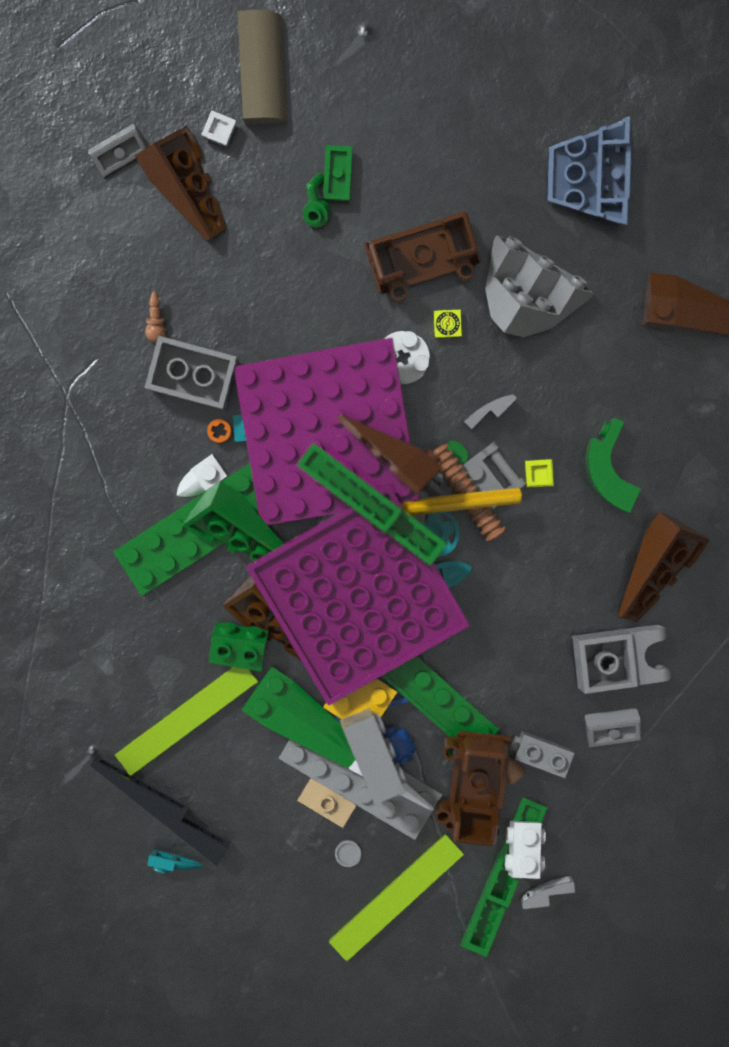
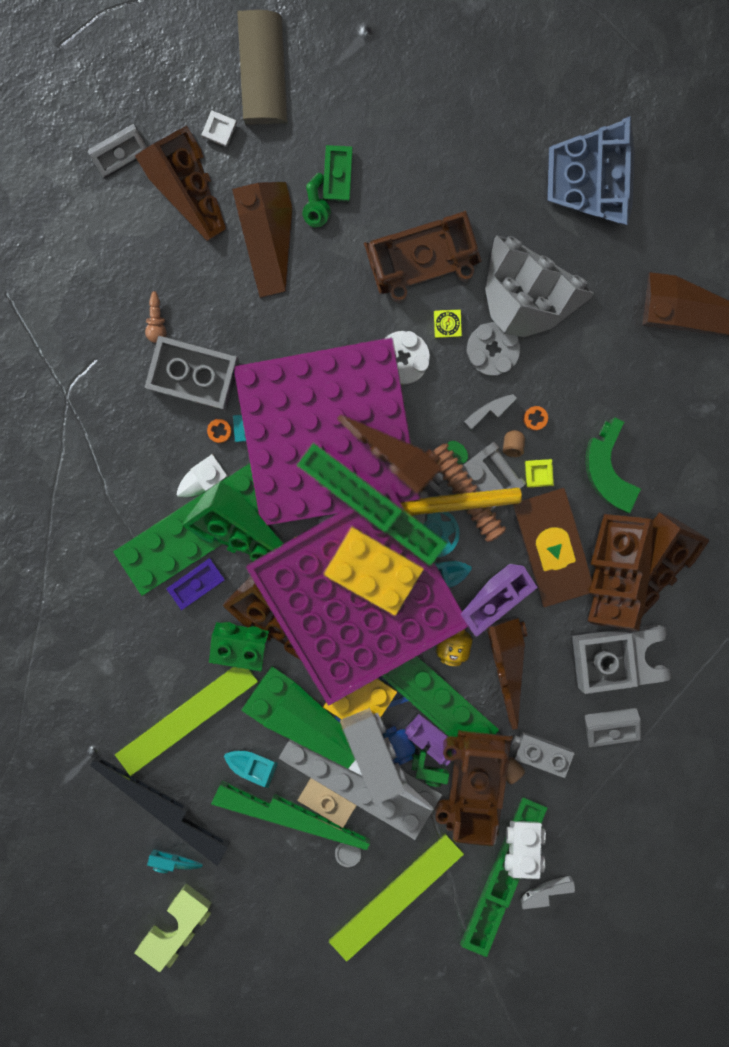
(159, 946): none -> yellowish green arch
(195, 584): none -> dark purple plate
(252, 766): none -> teal plate
(266, 227): none -> reddish brown wedge
(287, 814): none -> green slope
(373, 571): none -> yellow plate
(427, 735): none -> medium lavender hinge
(432, 775): none -> green bracket
(455, 649): none -> yellow head
(480, 357): none -> light grey plate
(498, 597): none -> medium lavender slope
(508, 653): none -> reddish brown wedge
(514, 440): none -> medium nougat piece
(531, 411): none -> orange bush
(553, 547): none -> reddish brown slope
(621, 571): none -> reddish brown slope

